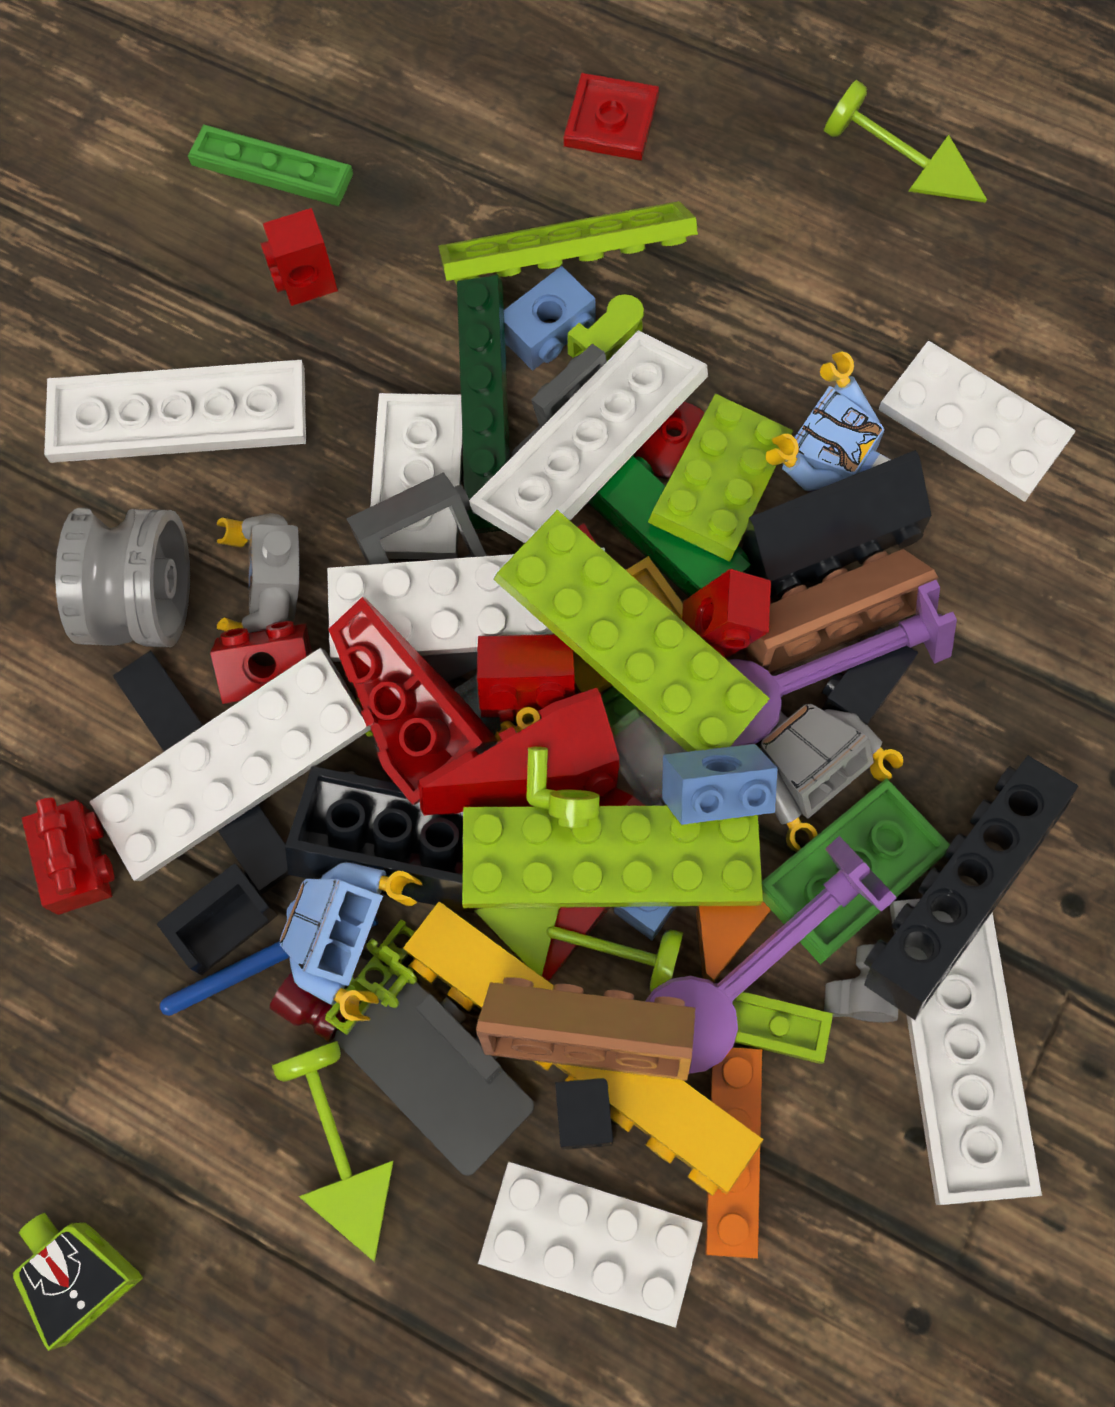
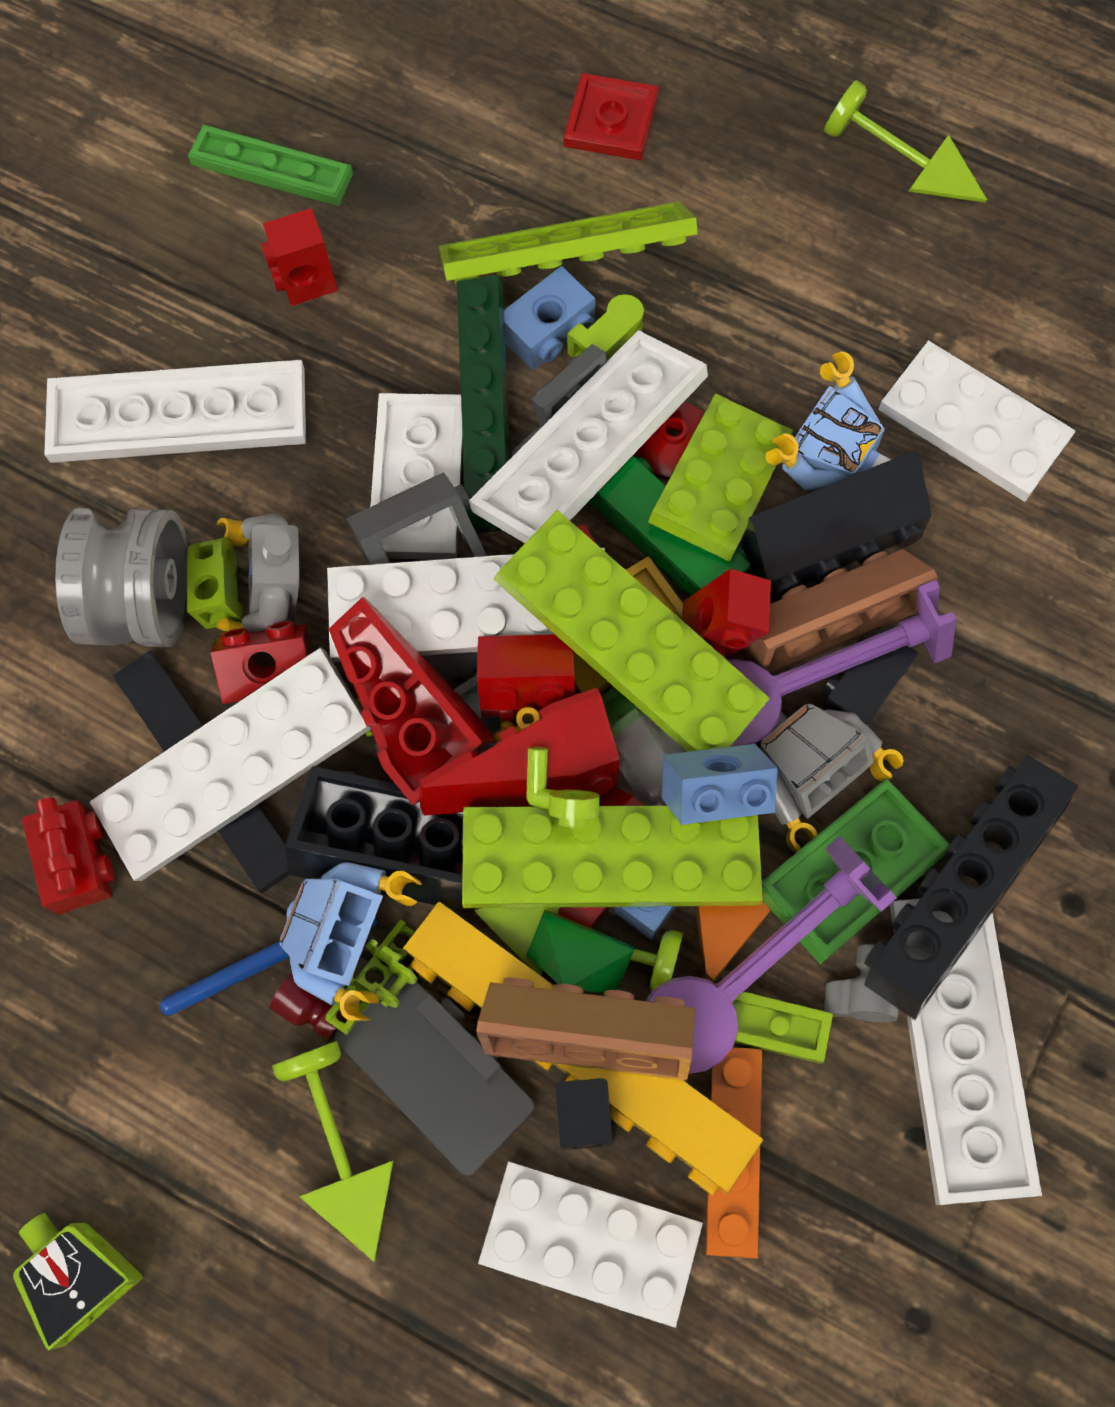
(212, 582): none -> lime leg
(217, 919): black panel -> none
(578, 954): none -> green slope

